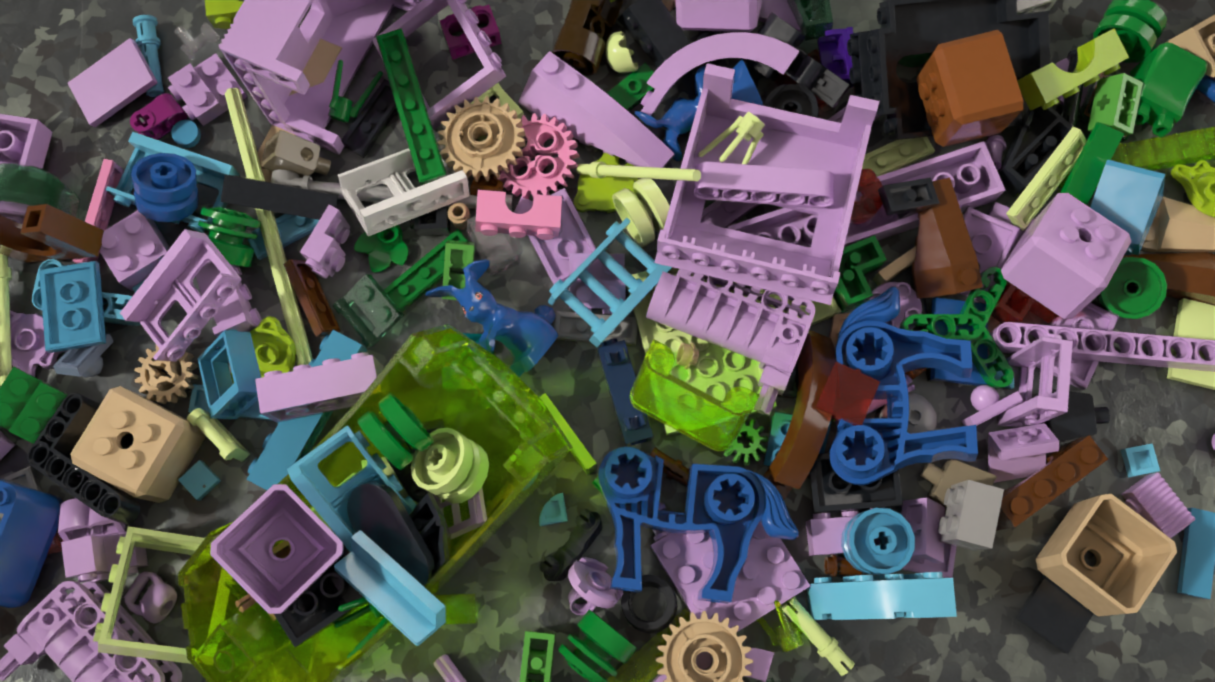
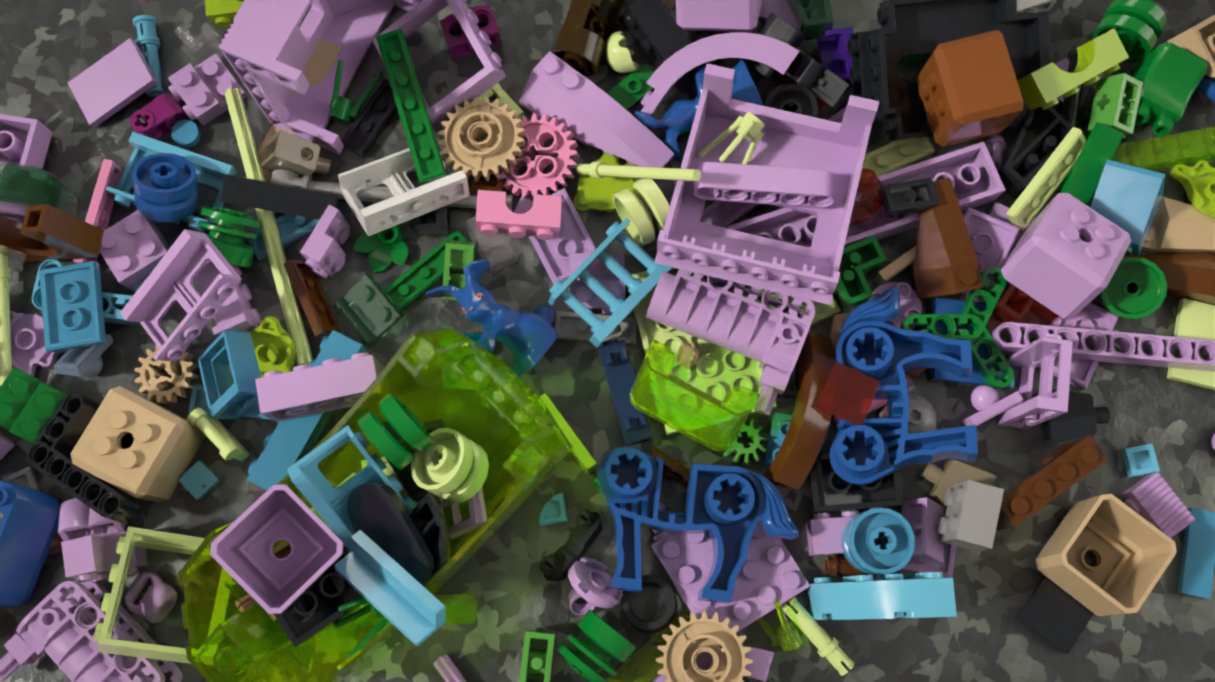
(458, 214): tan pin -> none
(1019, 451): lavender bracket -> none

